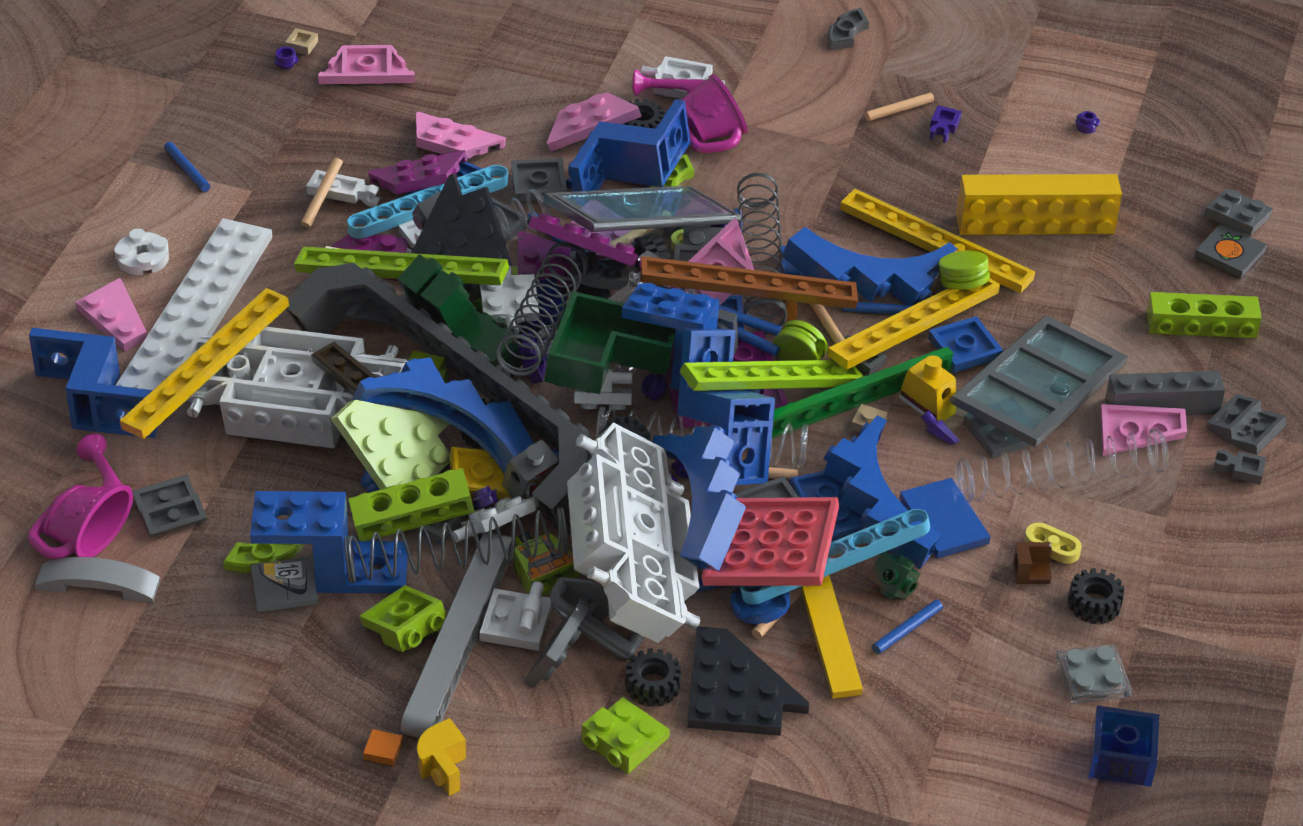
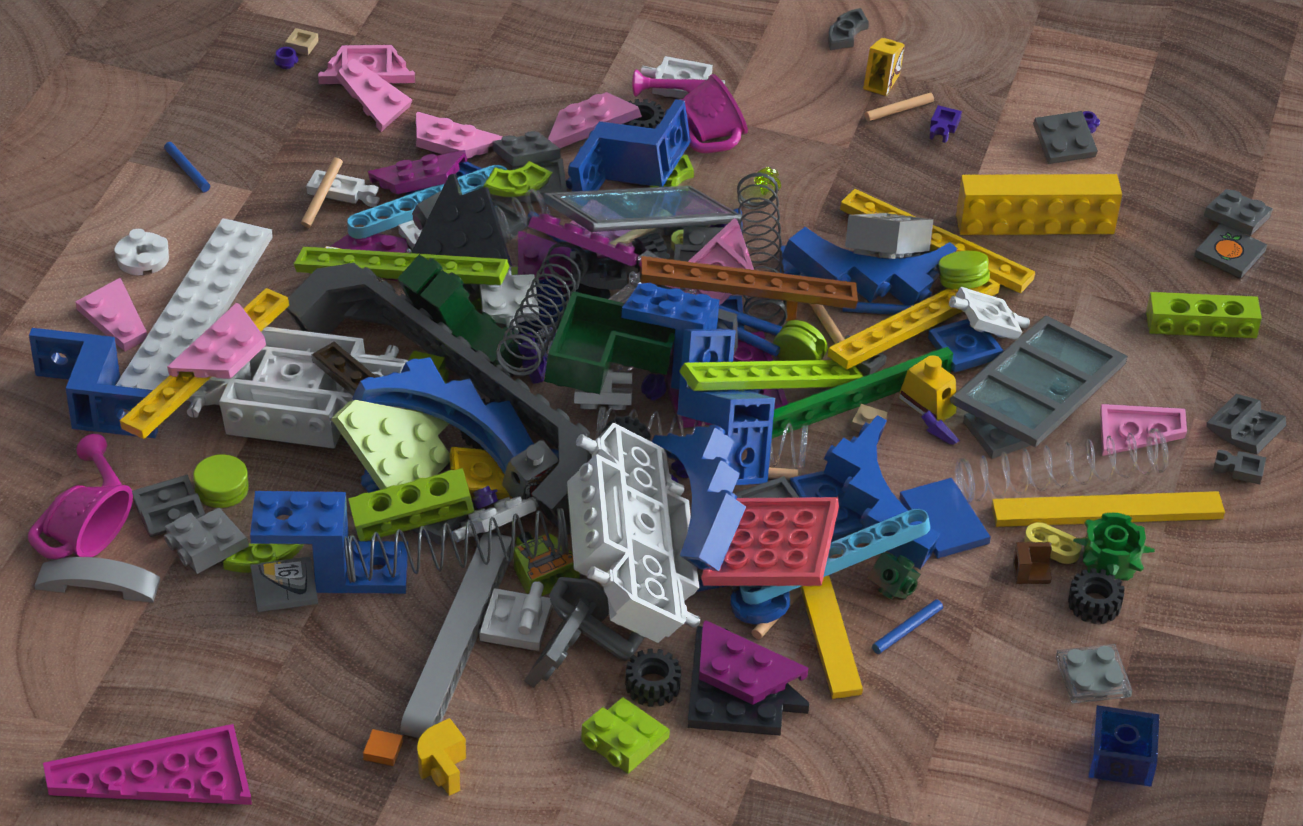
(181, 768): none -> dark pink wing
(205, 539): none -> light grey plate
(221, 481): none -> lime head
(222, 347): none -> bright pink wing
(374, 93): none -> bright pink wing
(405, 618): lime plate -> none
(517, 182): none -> lime tile
(526, 148): none -> dark grey plate
(744, 666): none -> magenta wing
(764, 181): none -> clear neon green plate
(886, 58): none -> yellow torso
(888, 235): none -> light grey brick
(989, 314): none -> white plate
(1065, 137): none -> dark grey plate
(1081, 508): none -> yellow tile
(1114, 545): none -> green brick
(1194, 391): dark grey brick -> none

